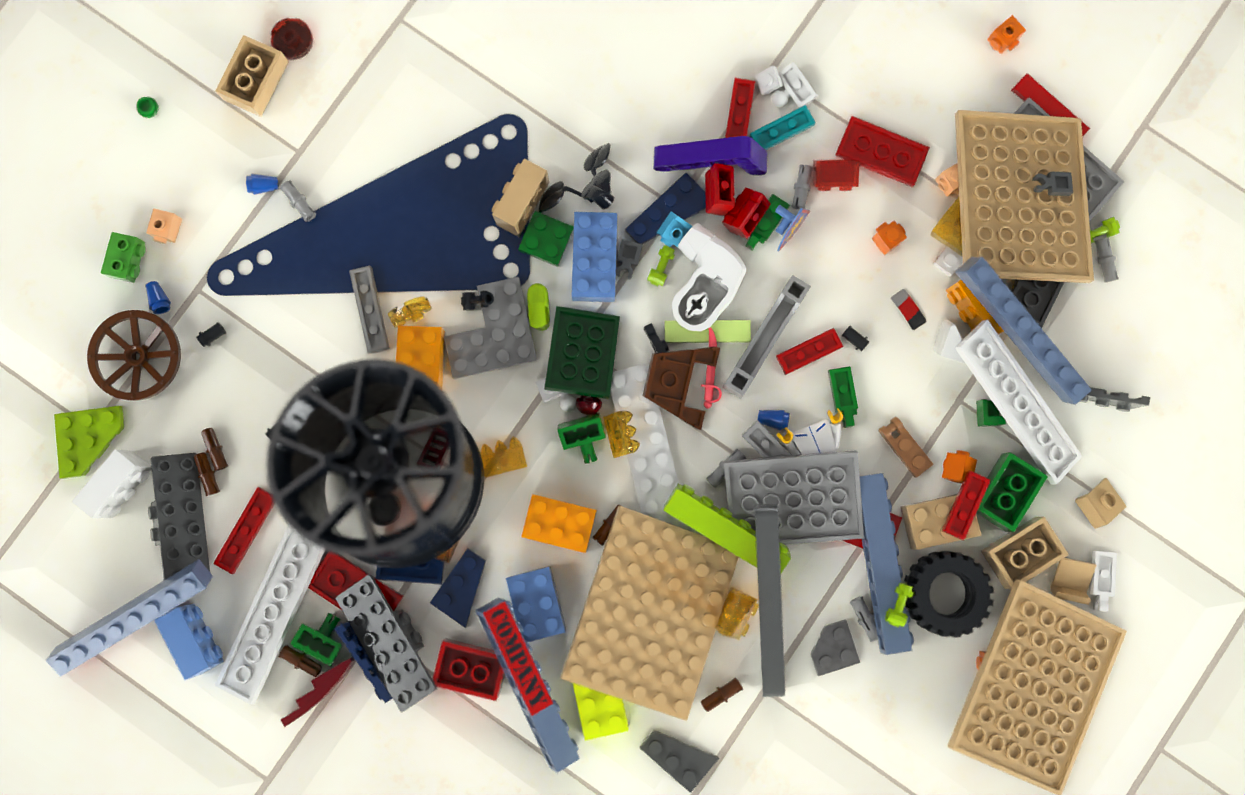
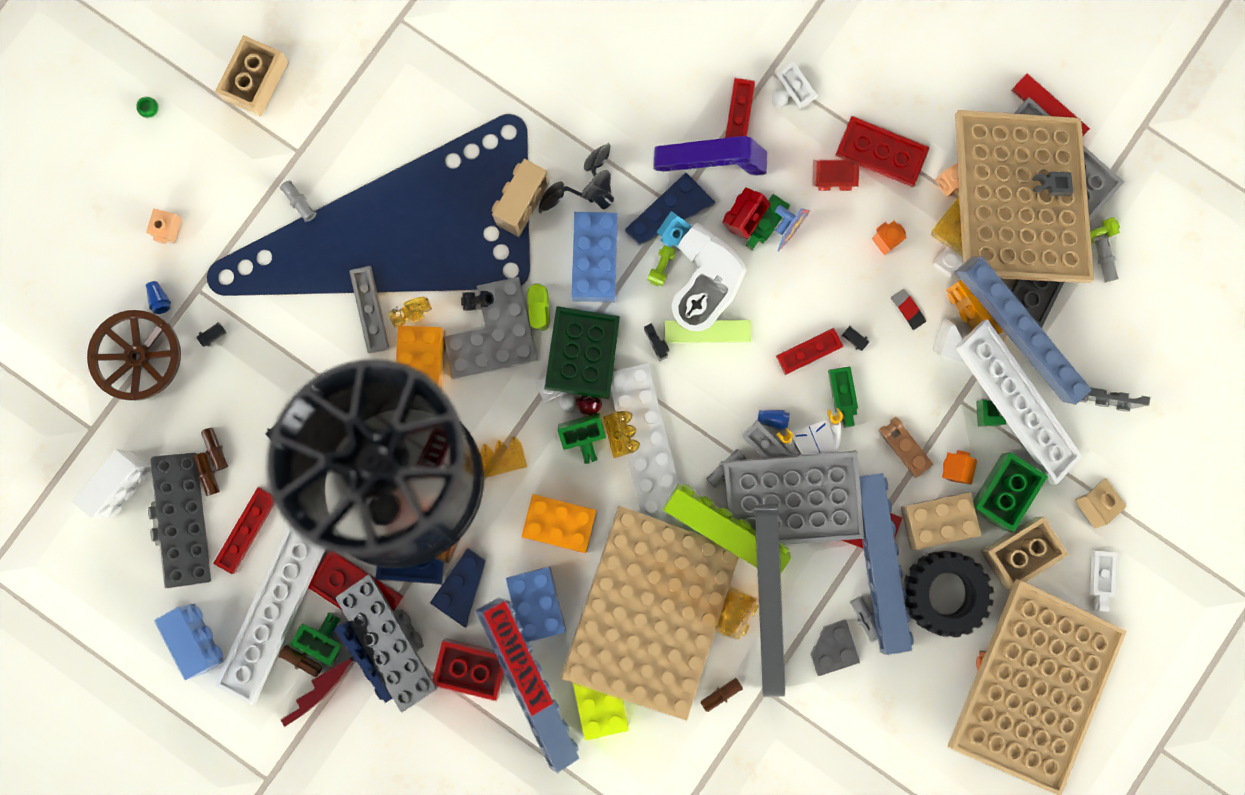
(85, 437): lime plate -> none
(123, 257): bright green brick -> none
(129, 618): brick -> none
(261, 183): blue cone -> none
(292, 38): clear red tile -> none
(546, 238): green plate -> none
(603, 532): reddish brown axle -> none
(628, 255): dark grey plate -> none
(670, 379): reddish brown wing -> none
(678, 759): dark grey wing -> none
(710, 376): coral sword -> none
(719, 189): red brick -> none
(766, 336): light grey arch -> none
(768, 80): white plate -> none
(783, 128): teal plate -> none
(802, 186): light grey pin -> none
(896, 616): lime bar -> none
(966, 505): red tile -> none
(1006, 35): orange brick -> none
(1073, 580): tan piece -> none

